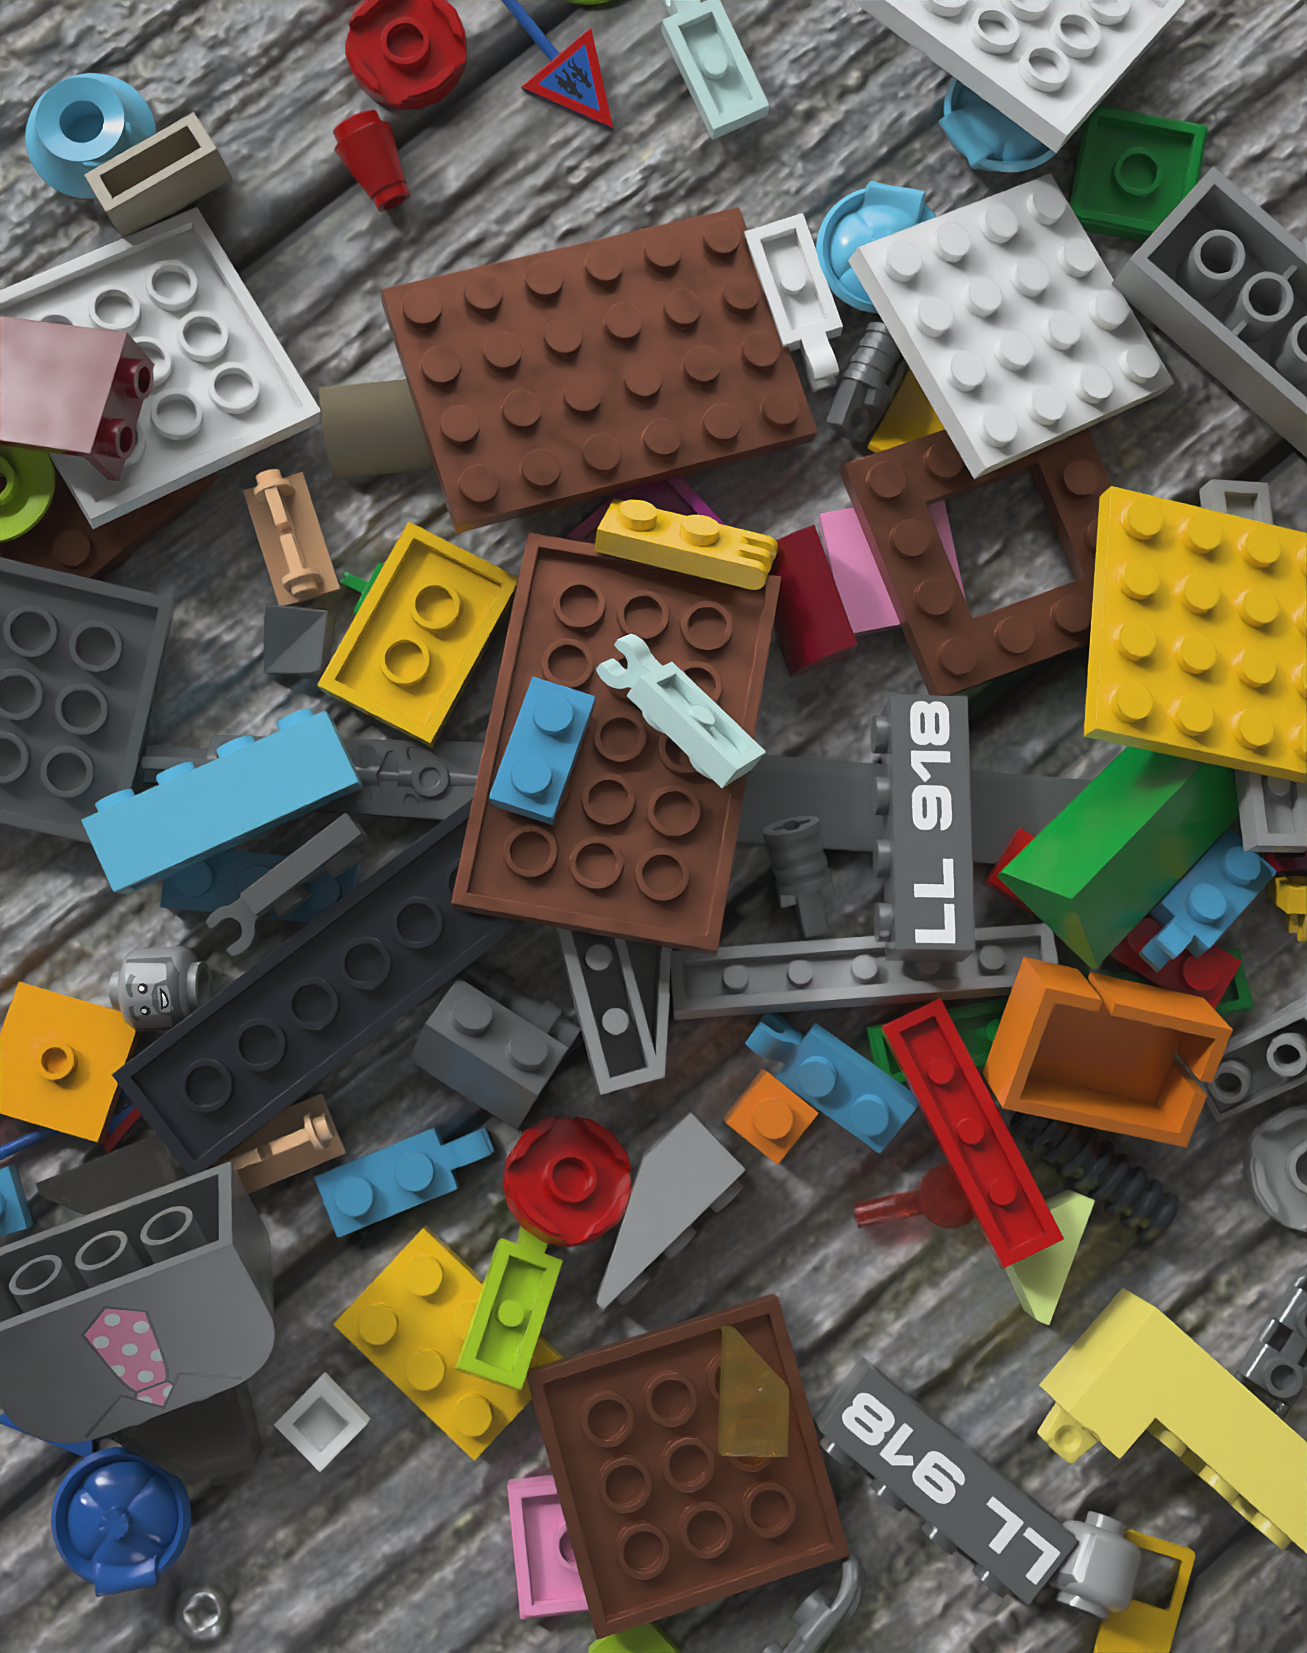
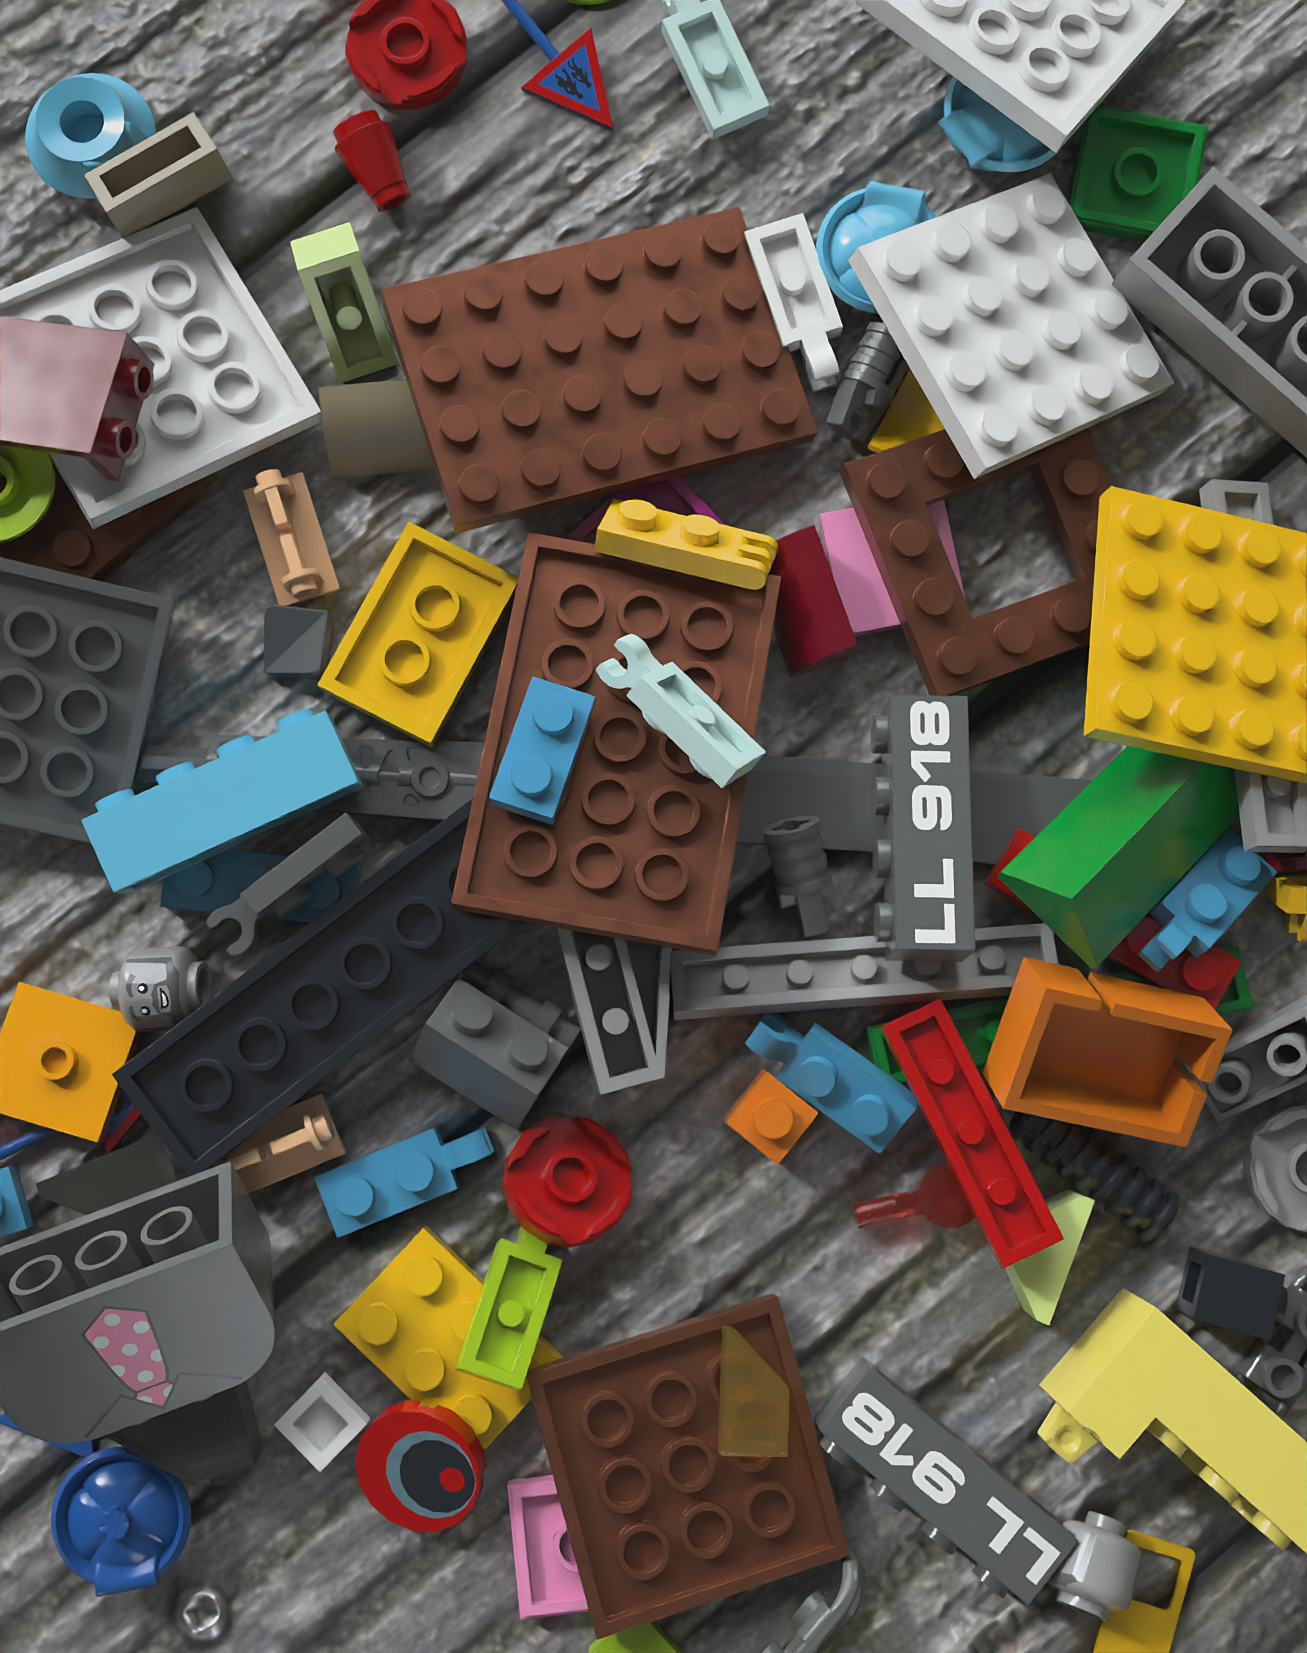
(343, 302): none -> yellowish green slope
(359, 585): green piece -> none
(421, 1466): none -> tile
(671, 1188): light grey slope -> none
(1232, 1293): none -> black brick

